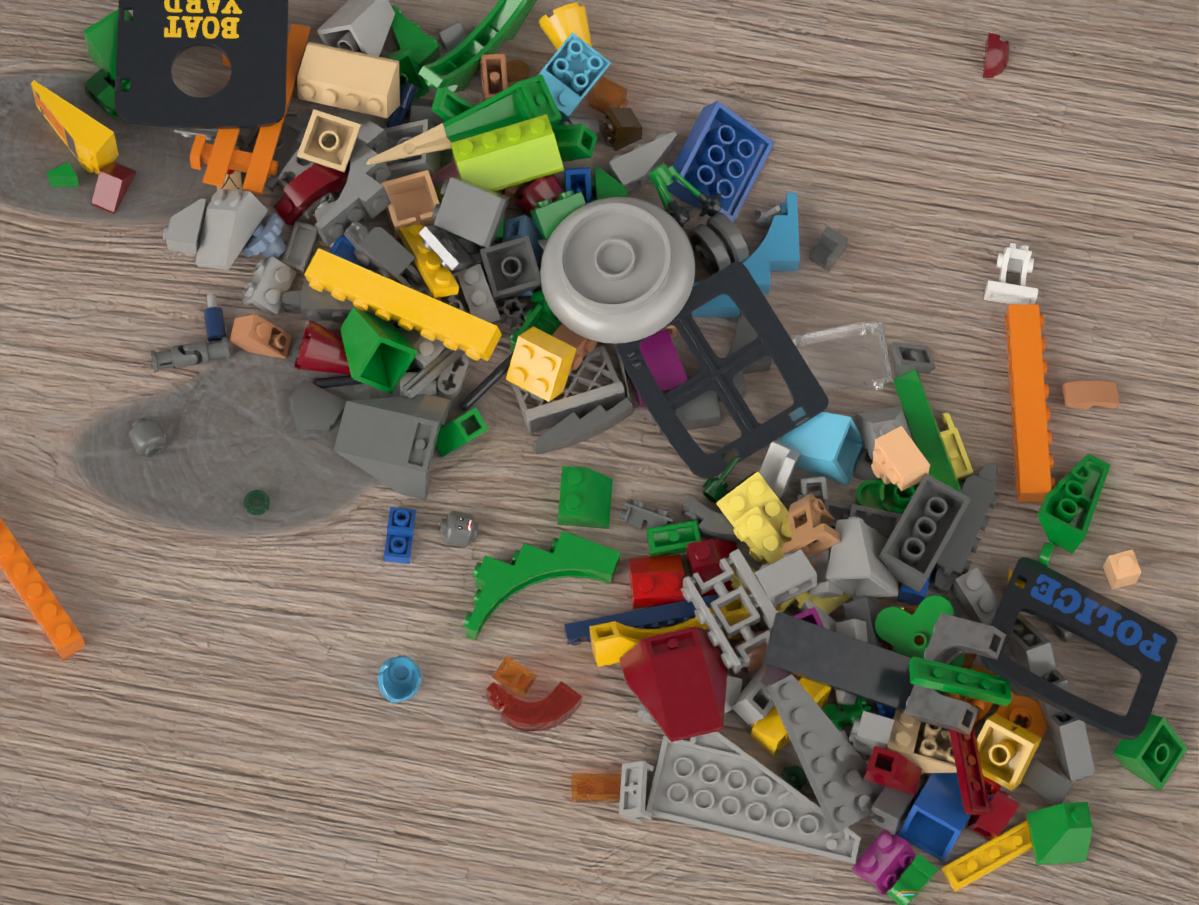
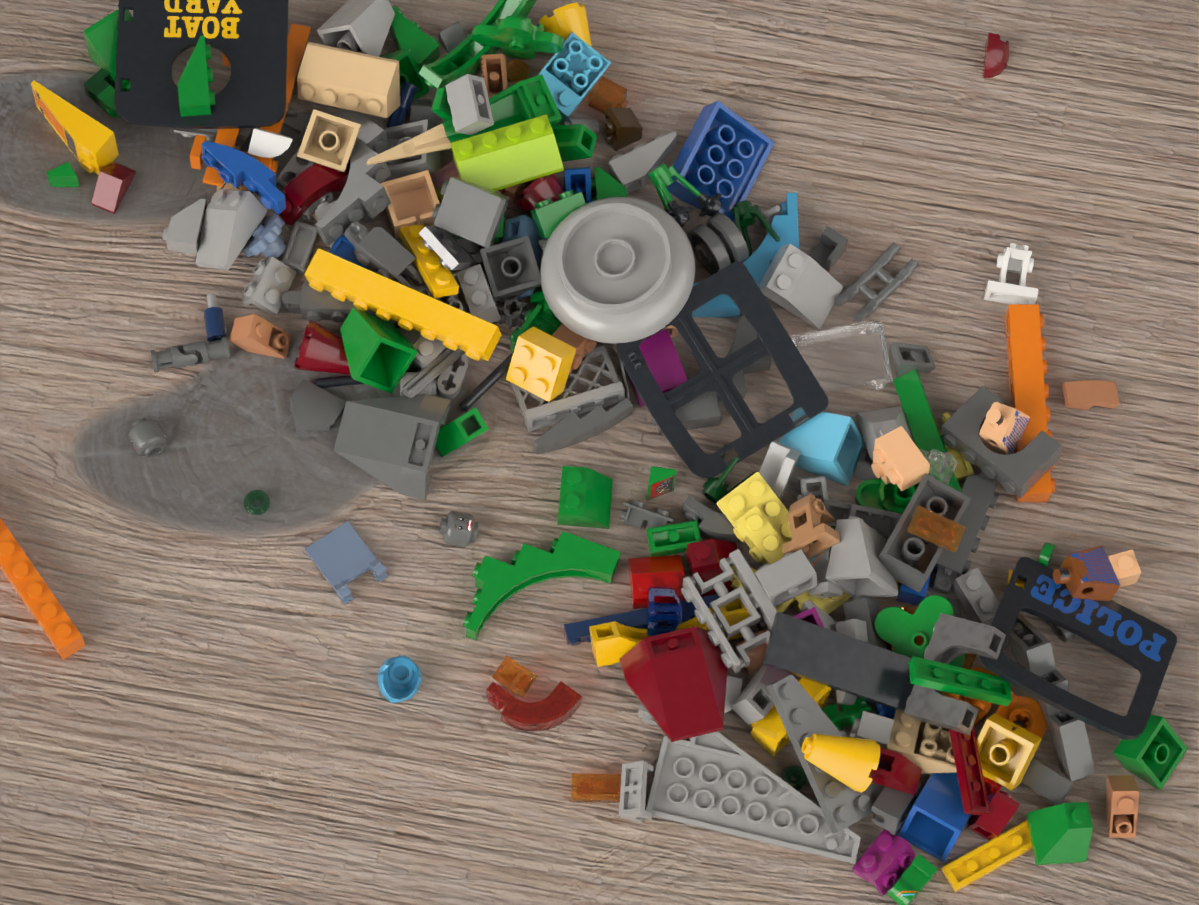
(194, 83): none -> green slope
(240, 168): none -> blue slope
(268, 143): none -> white brick
(343, 558): none -> sand blue flag
(399, 535): blue slope -> none
(469, 104): none -> light grey brick
(518, 37): none -> green plant
(551, 420): flat silver sticker -> none
(660, 481): none -> slope
(662, 610): none -> clear blue piece
(744, 215): none -> dark green plant
(800, 285): none -> light grey slope
(843, 758): none -> yellow cone
(877, 269): none -> dark grey piece
(936, 529): none -> clear orange plate
(941, 464): none -> clear brick
(1003, 428): none -> light nougat torso
(1014, 471): none -> dark grey arch
(1072, 502): green wedge -> none
(1088, 575): none -> dark orange torso
(1121, 806): none -> nougat slope

